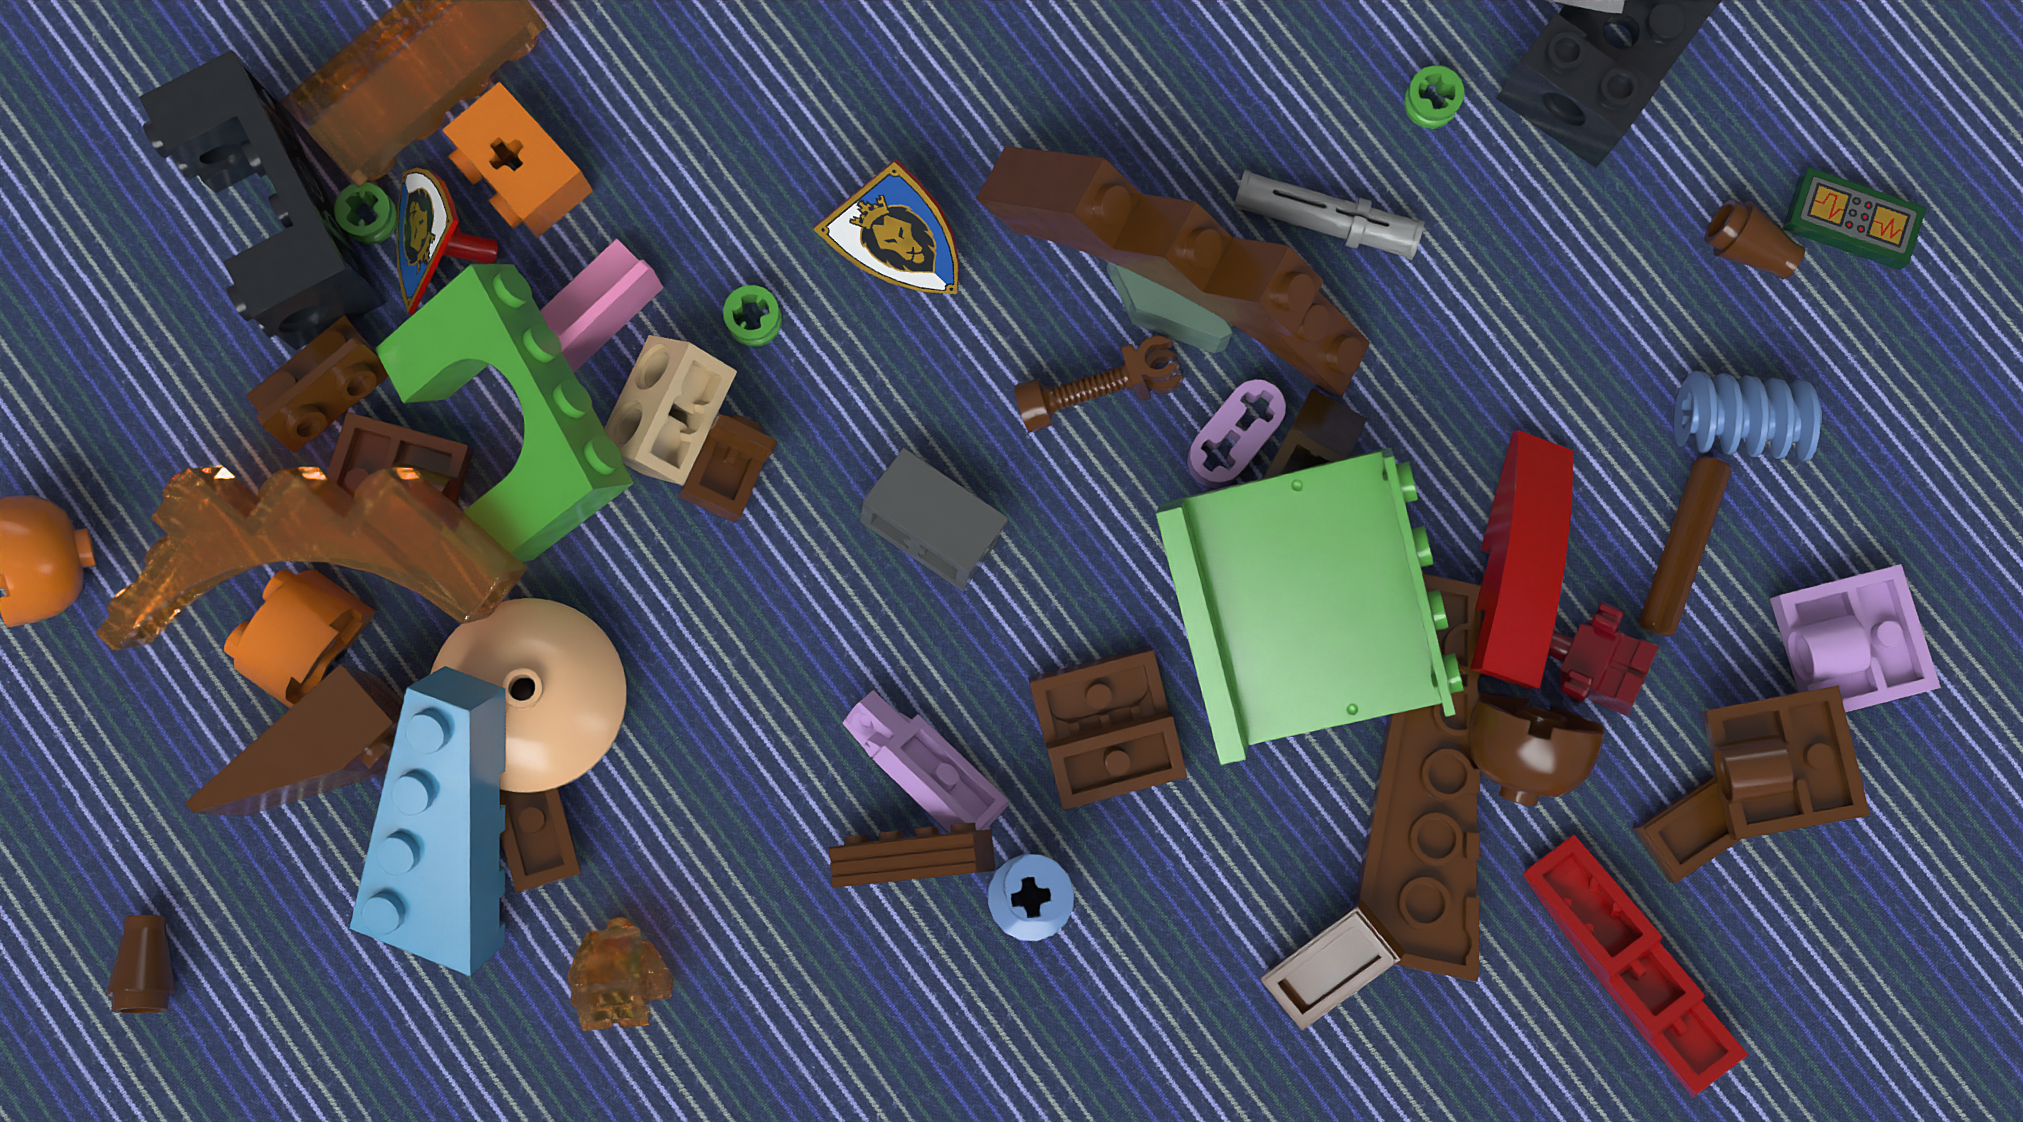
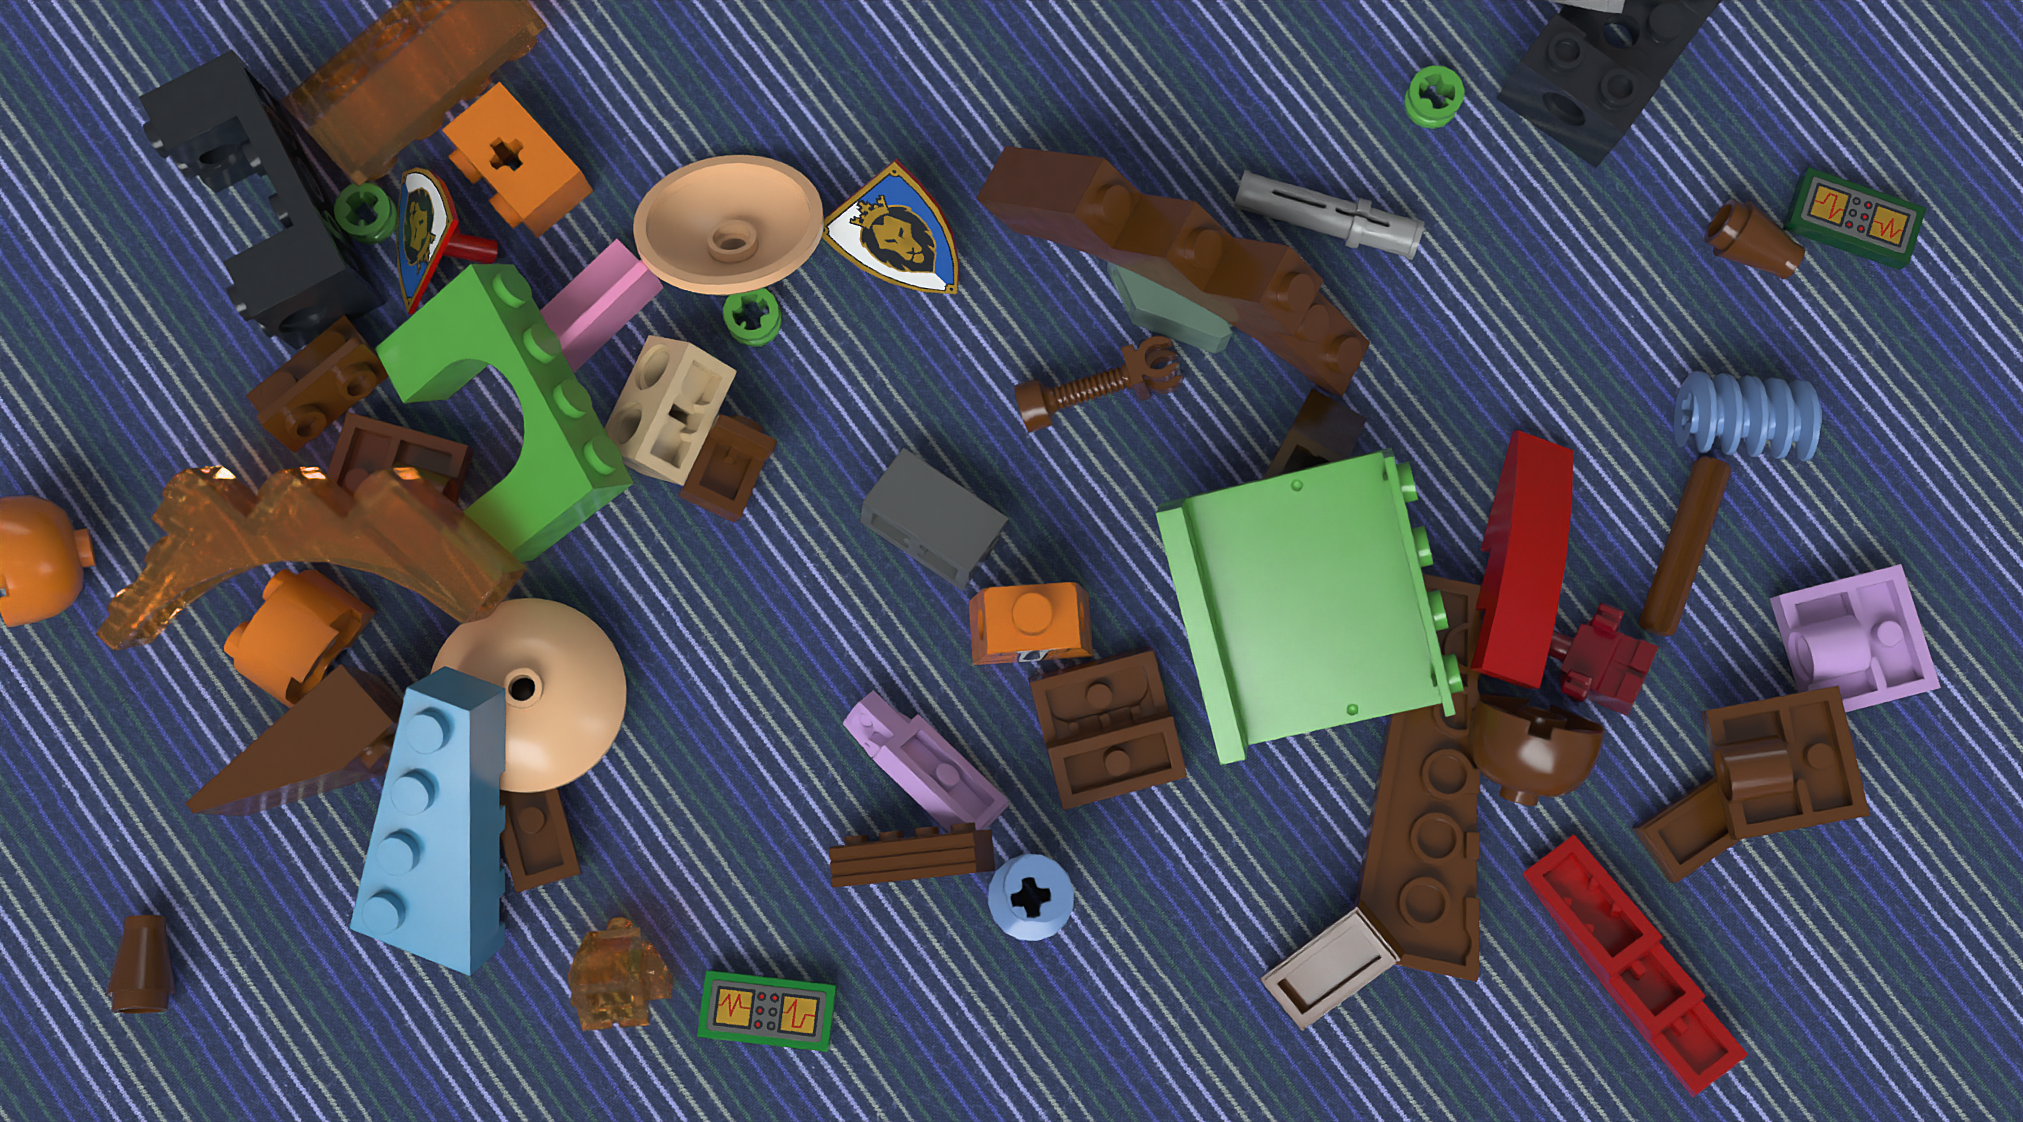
(728, 224): none -> light nougat dish
(767, 1010): none -> tile
(1030, 623): none -> orange torso
(1224, 425): lavender beam -> none

